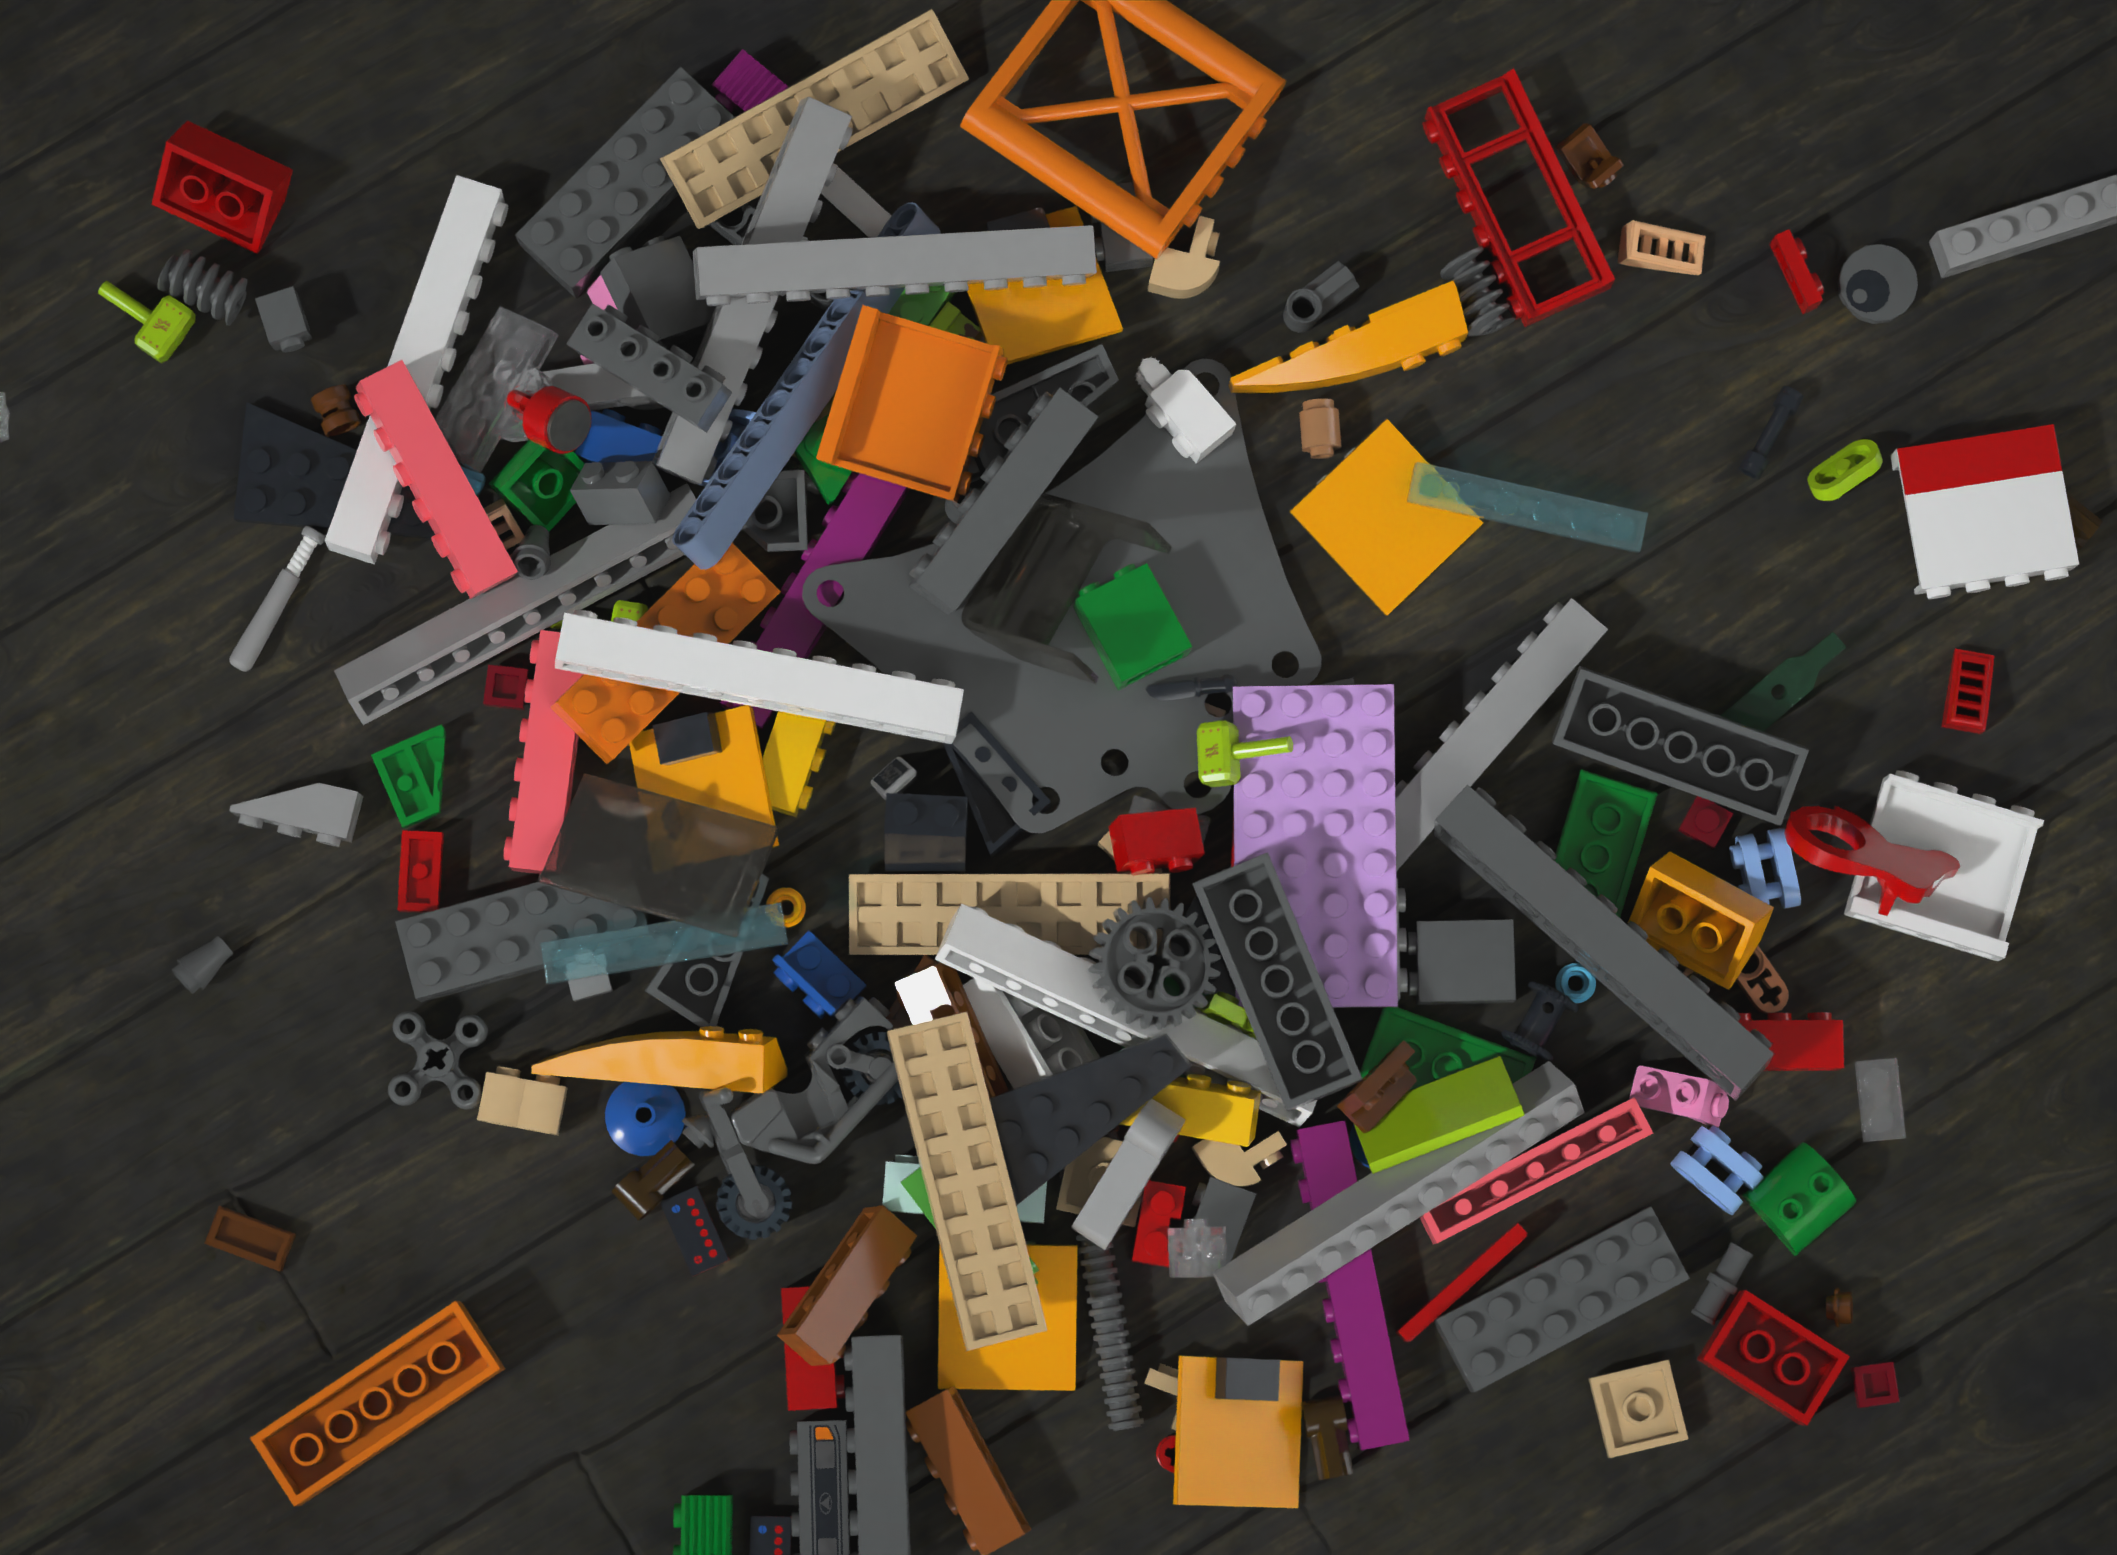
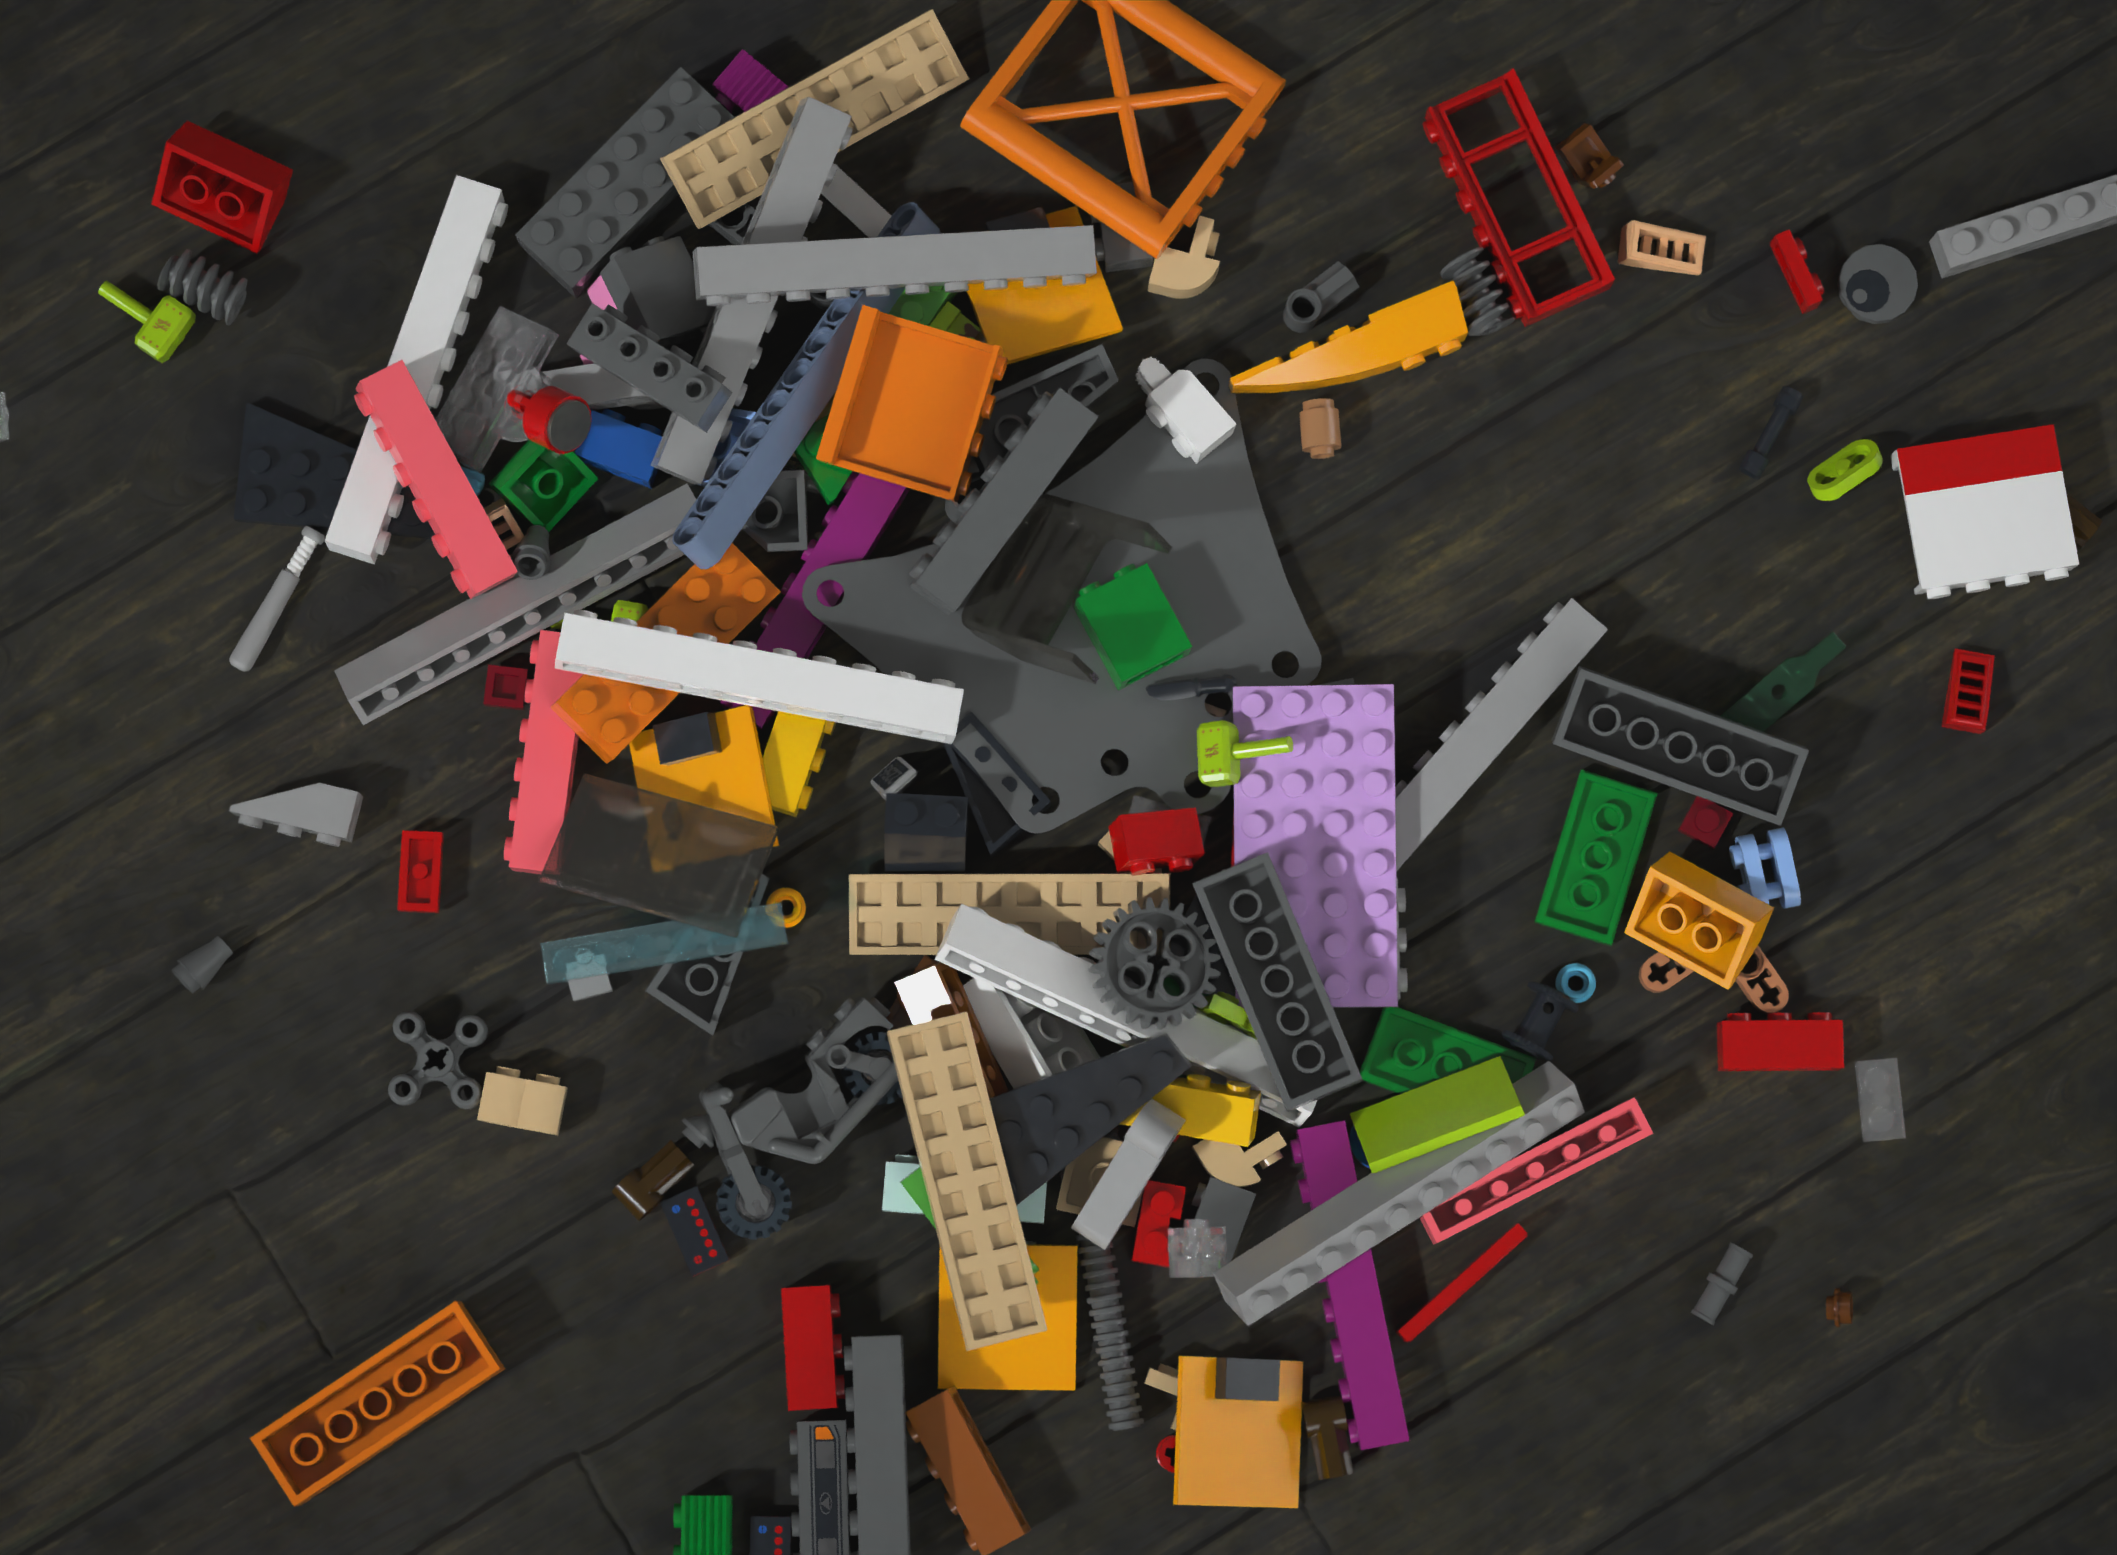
(250, 1238): reddish brown tile -> none
(284, 320): dark grey brick -> none
(336, 410): reddish brown wheel -> none
(414, 775): green wing -> none
(499, 936): dark grey brick -> none
(620, 493): dark grey brick -> none
(647, 1137): blue dish -> none
(677, 1059): light orange wedge -> none
(818, 975): blue bracket -> none
(847, 1286): dark orange brick -> none
(1370, 527): light orange piece -> none
(1379, 1089): reddish brown bracket -> none
(1462, 962): dark grey brick -> none
(1527, 507): clear light blue plate -> none
(1561, 1299): dark grey brick -> none
(1603, 942): dark grey brick -> none
(1638, 1408): tan plate -> none
(1680, 1095): bright pink bracket -> none
(1714, 1145): light blue brick -> none
(1773, 1357): red brick -> none
(1800, 1197): green brick -> none
(1875, 1384): dark red plate -> none
(1898, 868): red animal -> none
(1993, 854): white panel -> none

